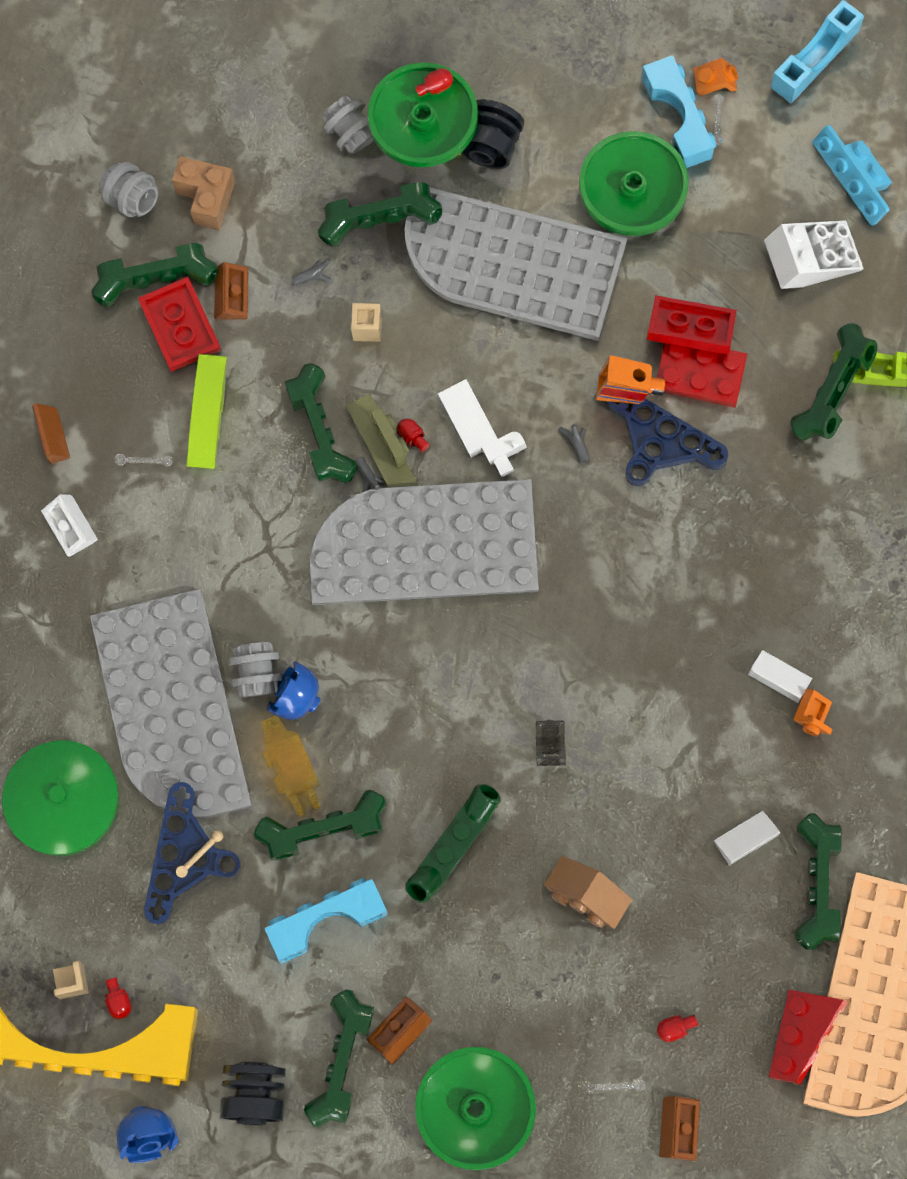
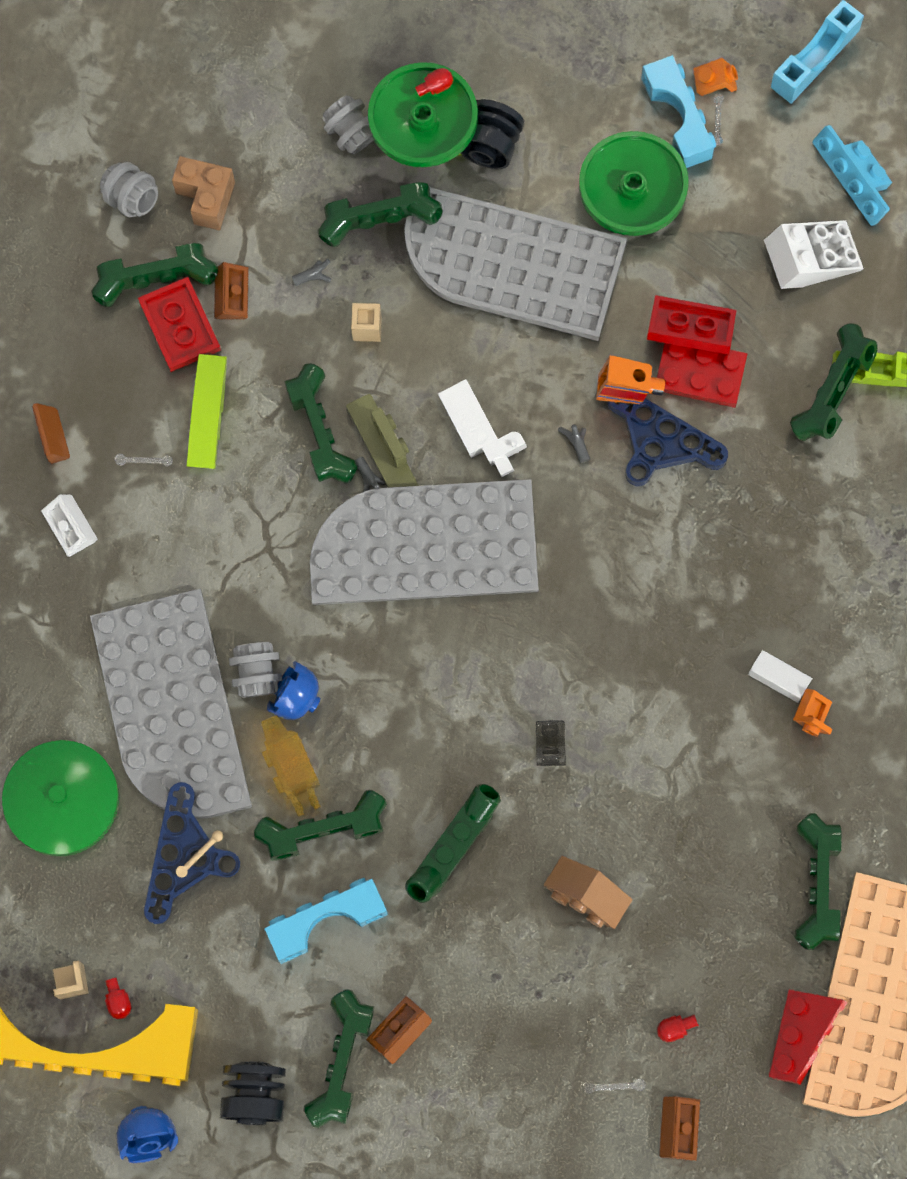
(412, 434): red cylinder -> none
(475, 1108): green dish -> none
(746, 837): white slope -> none

